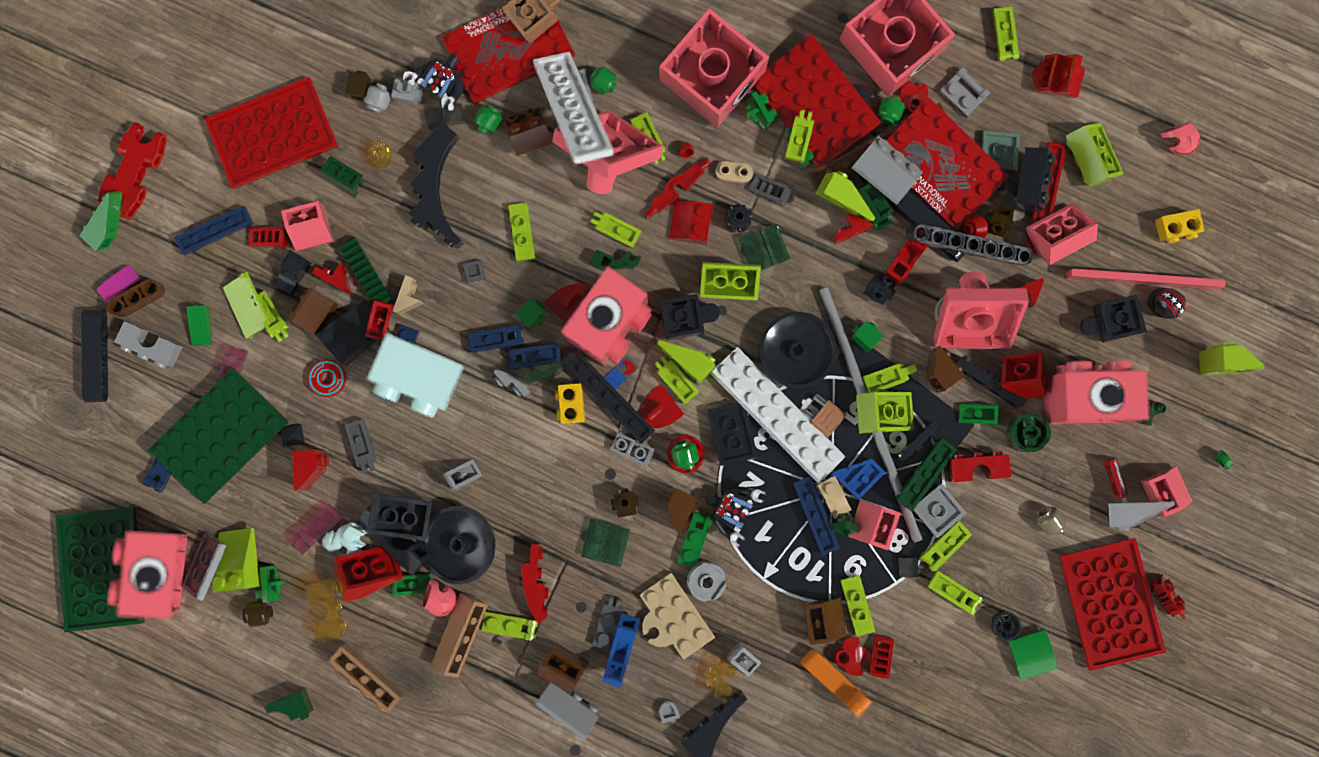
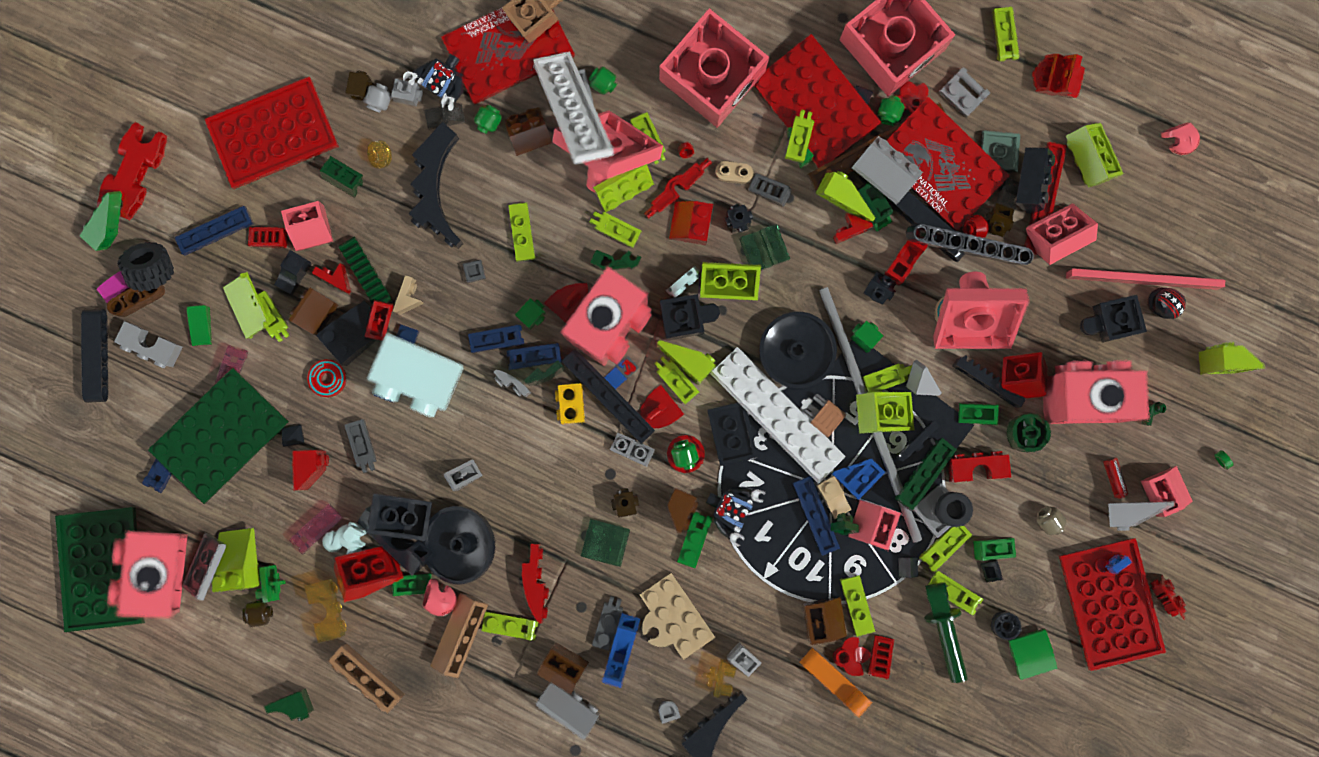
(145, 266): none -> black tyre
(623, 187): none -> lime plate
(678, 287): none -> light aqua plate
(702, 571): light grey plate -> none
(758, 111): green hips -> none
(921, 380): none -> light grey slope
(941, 370): reddish brown slope -> none
(943, 616): none -> dark green piece
(966, 509): none -> black tyre
(991, 571): none -> black slope
(994, 549): none -> green slope
(1033, 290): red slope -> none
(1118, 563): none -> blue plate
(1179, 225): yellow brick -> none

